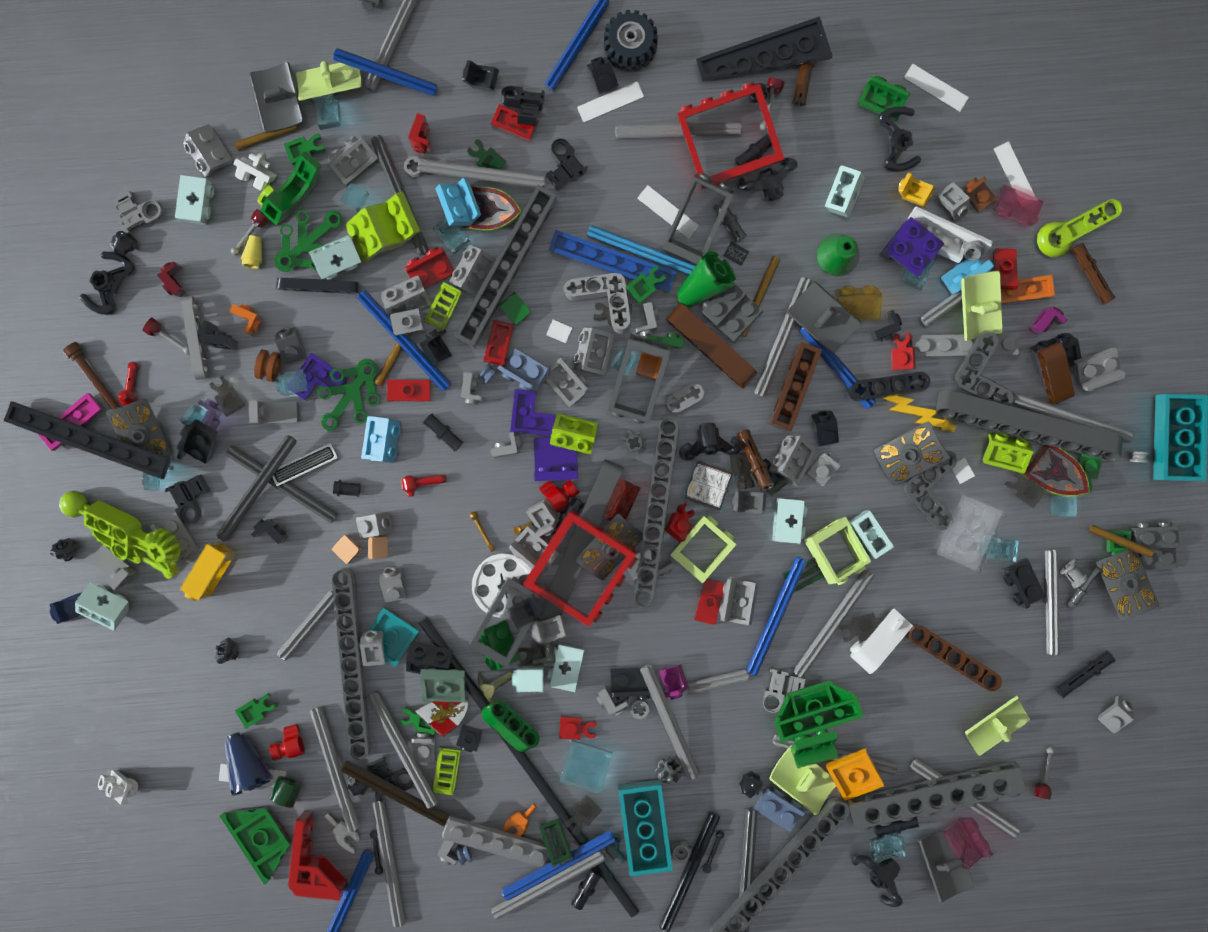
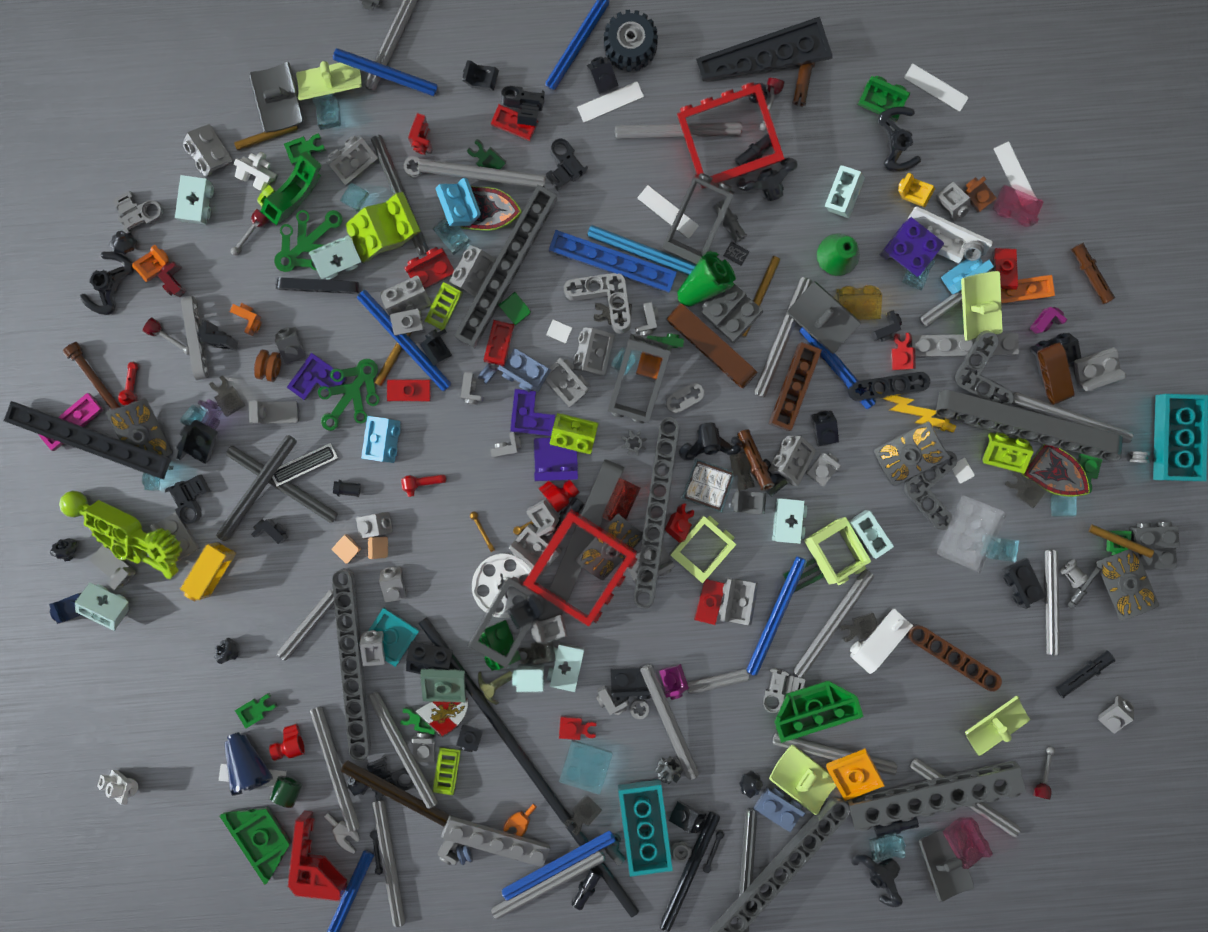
(151, 263): none -> orange bracket
(252, 253): light yellow cone -> none
(291, 382): clear light blue bracket -> none
(443, 432): black pin -> none
(501, 725): green beam -> none
(561, 859): dark green tile -> none
(643, 286): green plate -> none
(687, 818): none -> black bracket
(814, 749): green bracket -> none
(1071, 230): lime beam -> none

